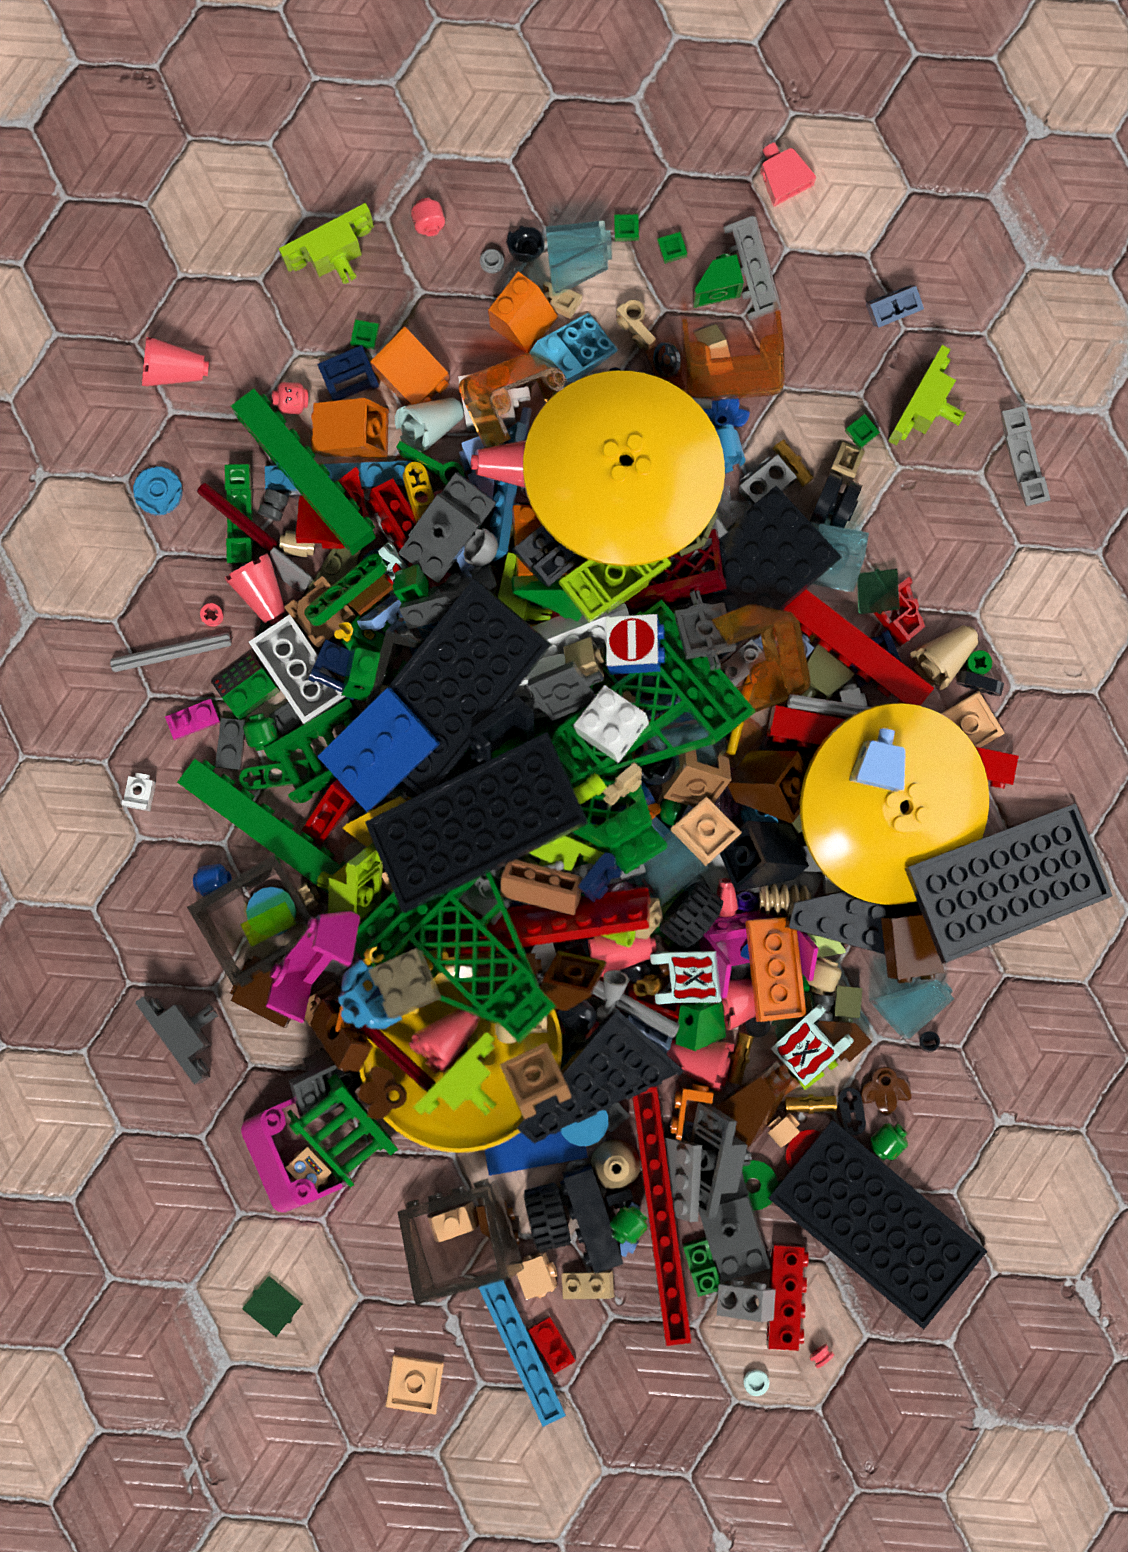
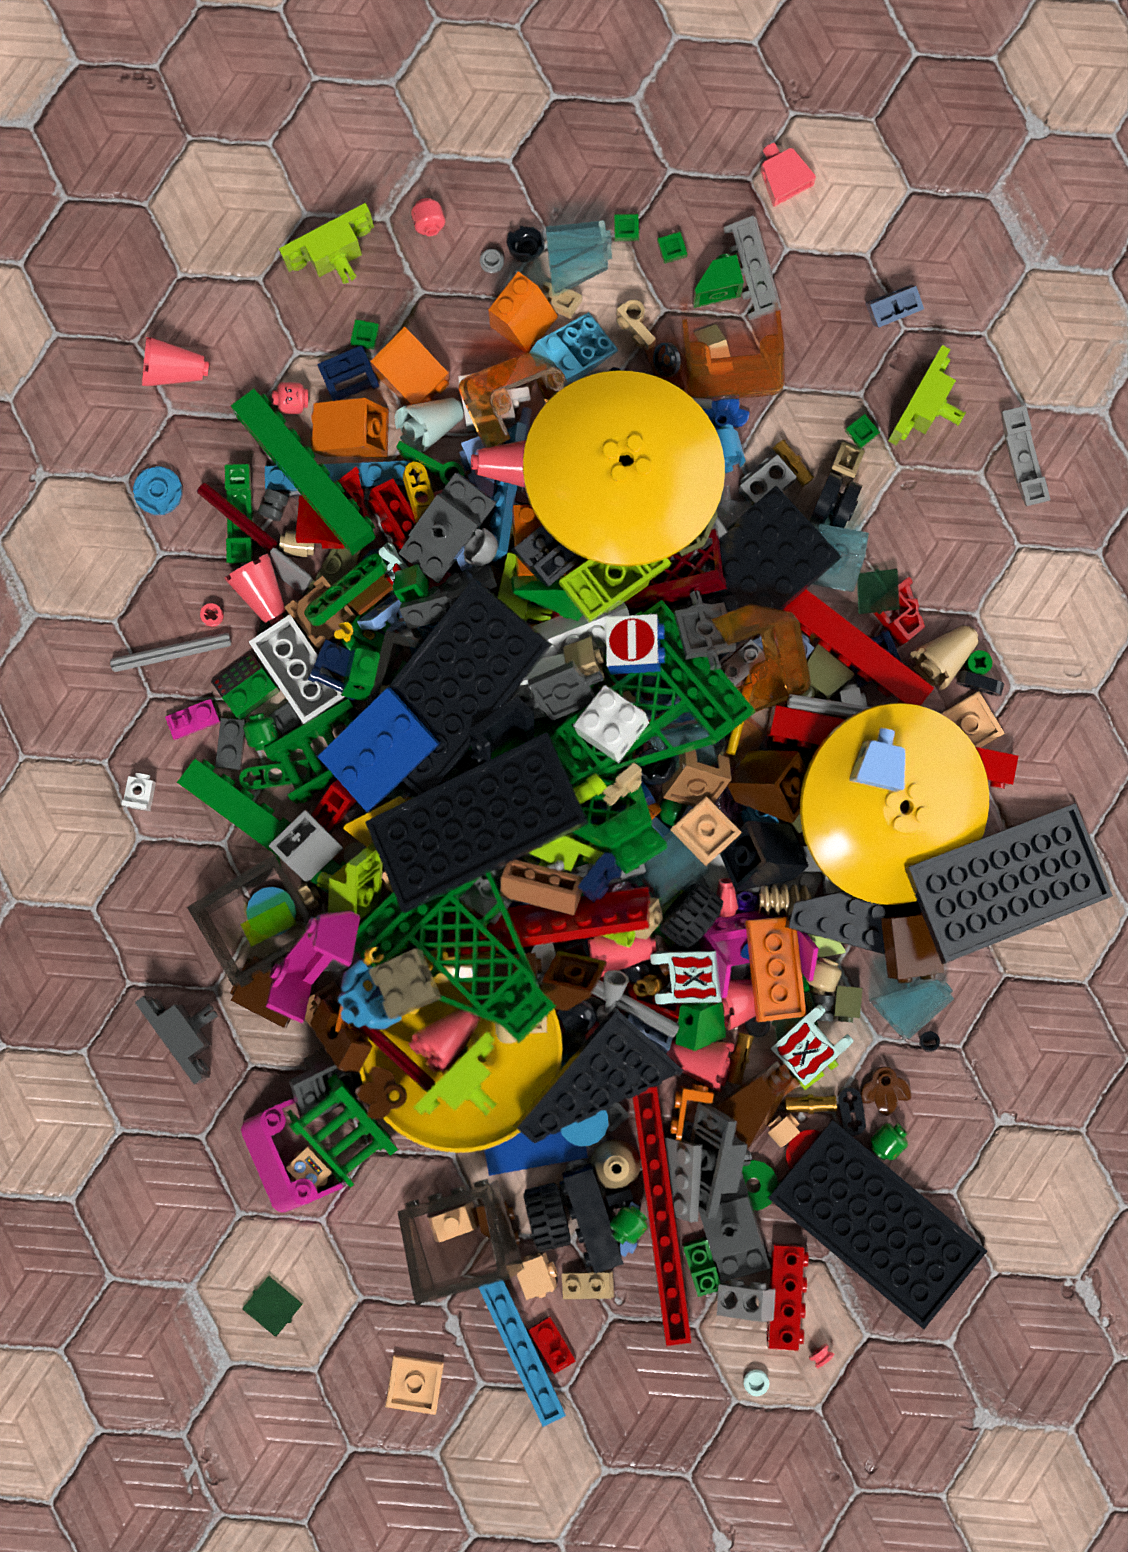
(210, 878): blue head -> none
(305, 846): none -> light grey slope
(534, 1078): medium nougat panel -> none
(837, 1030): reddish brown slope -> none

